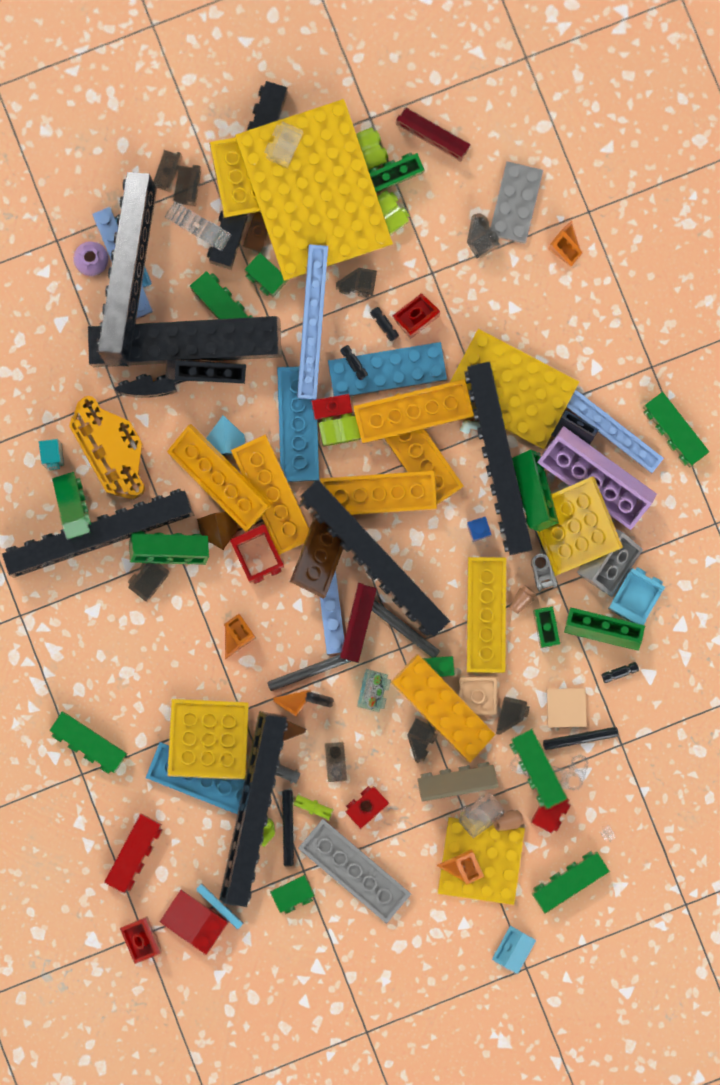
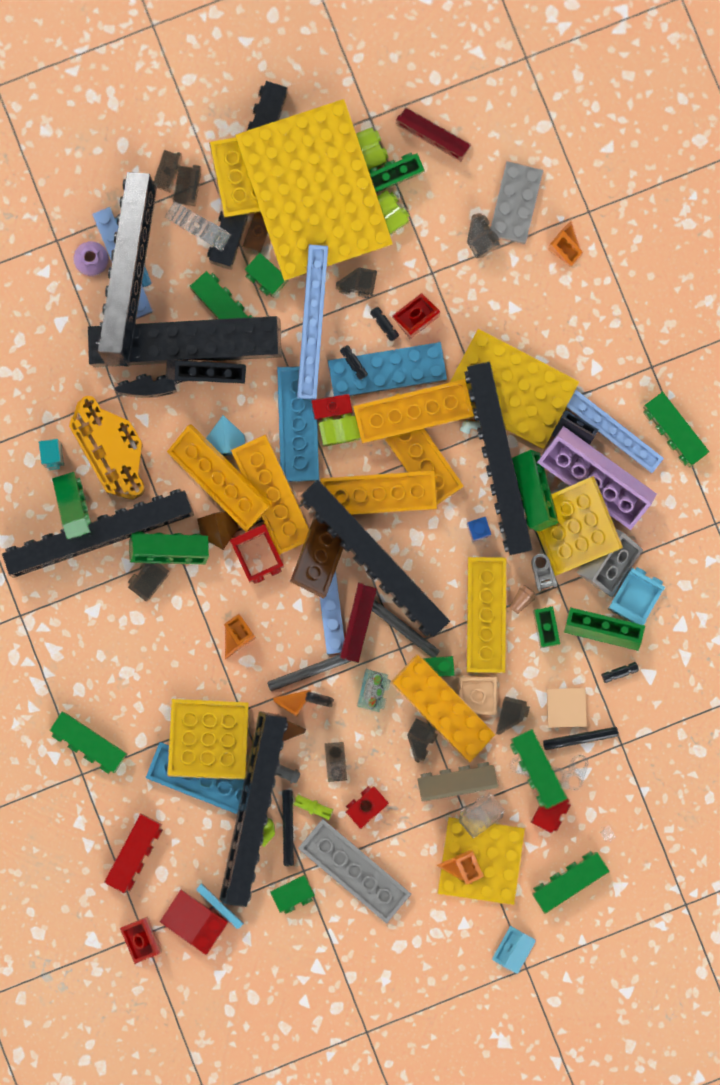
(284, 144): clear brick -> none
(510, 820): nougat cone -> none

